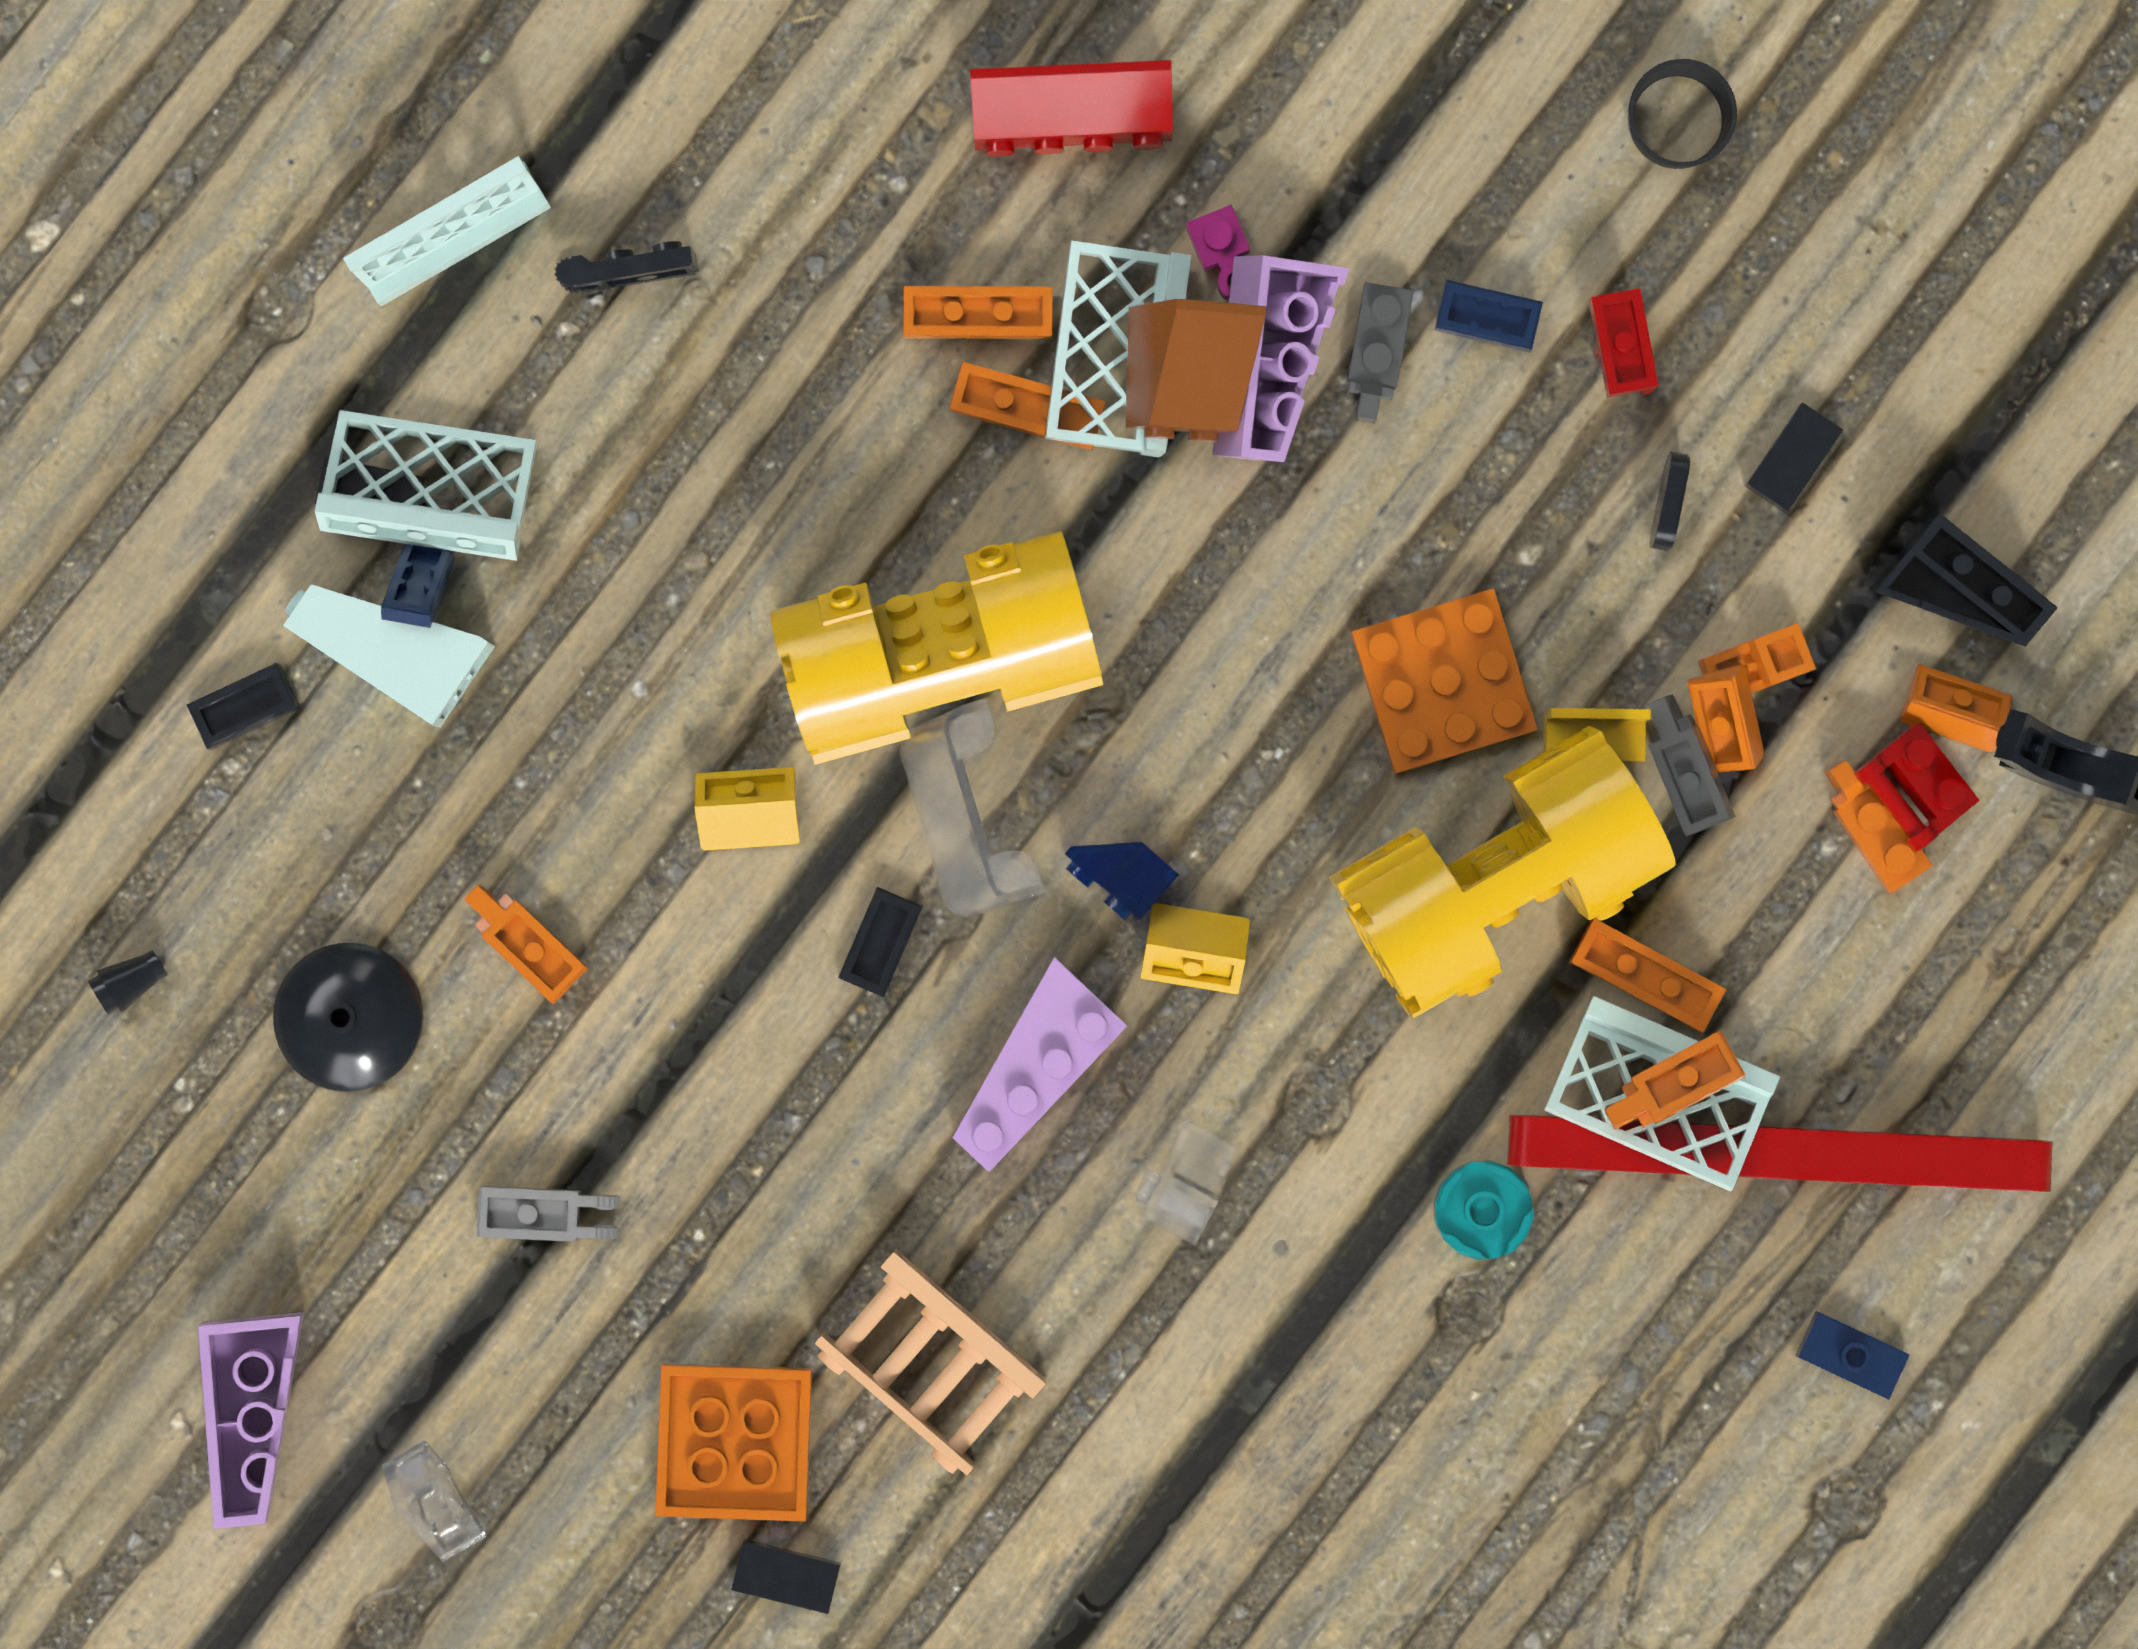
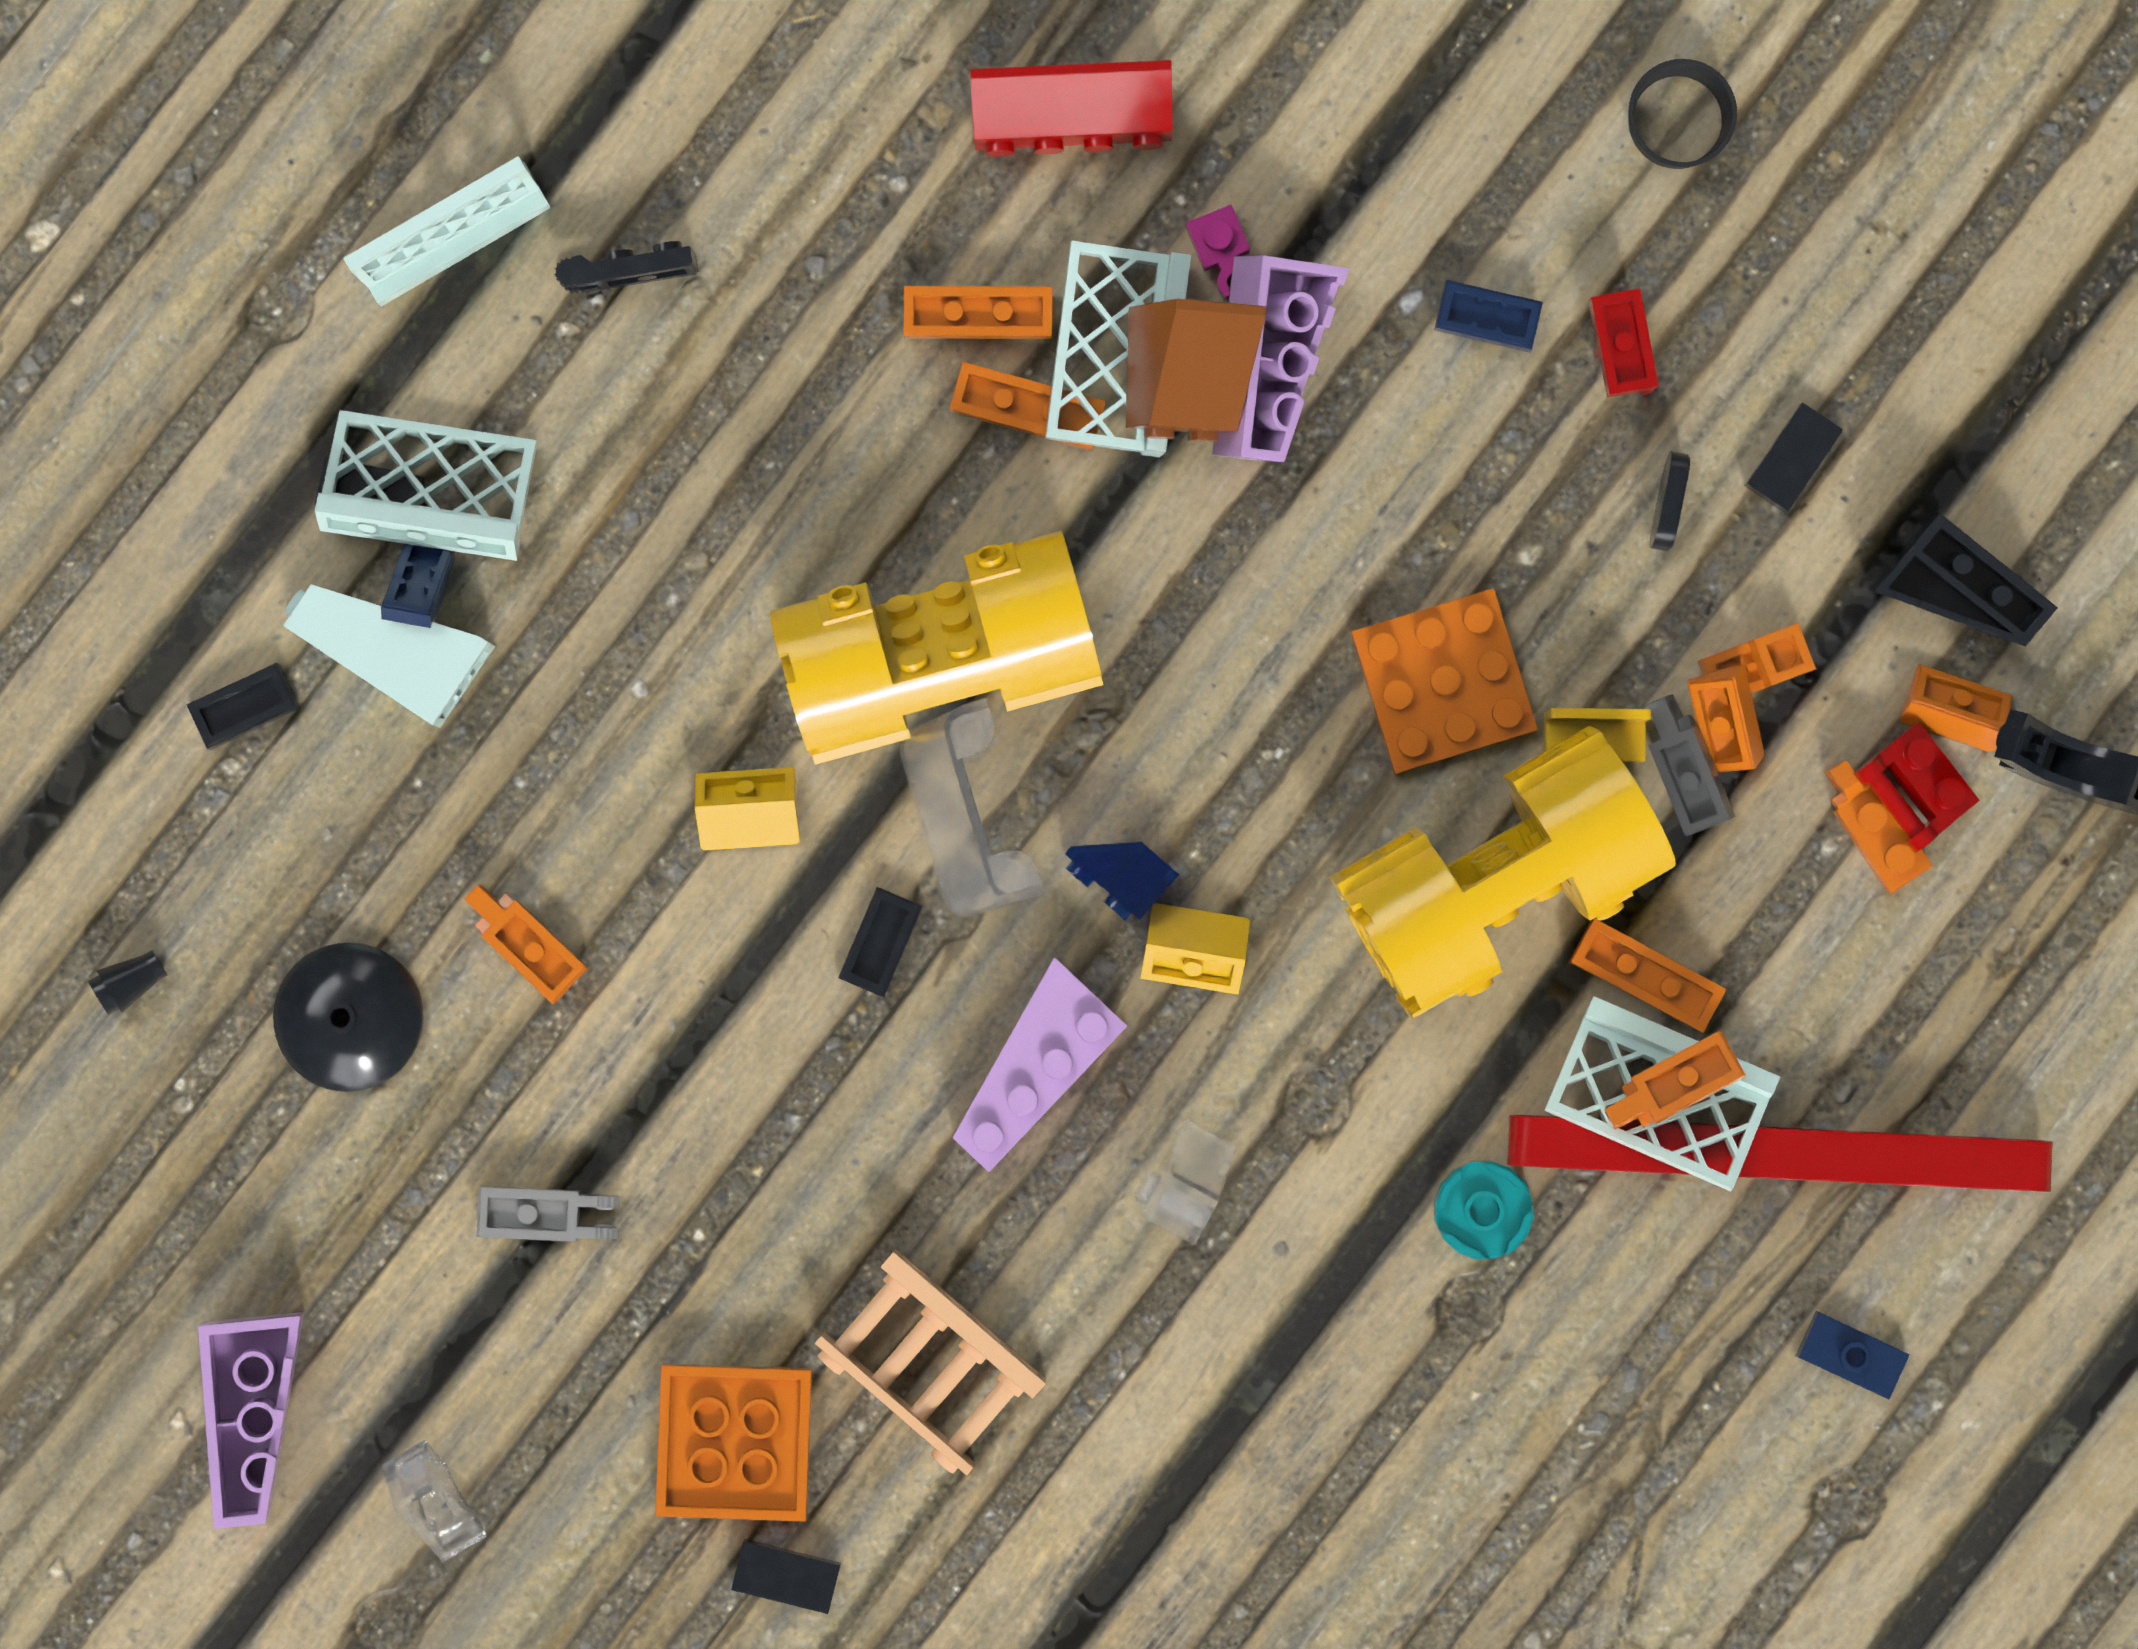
(1378, 346): dark grey hinge -> none

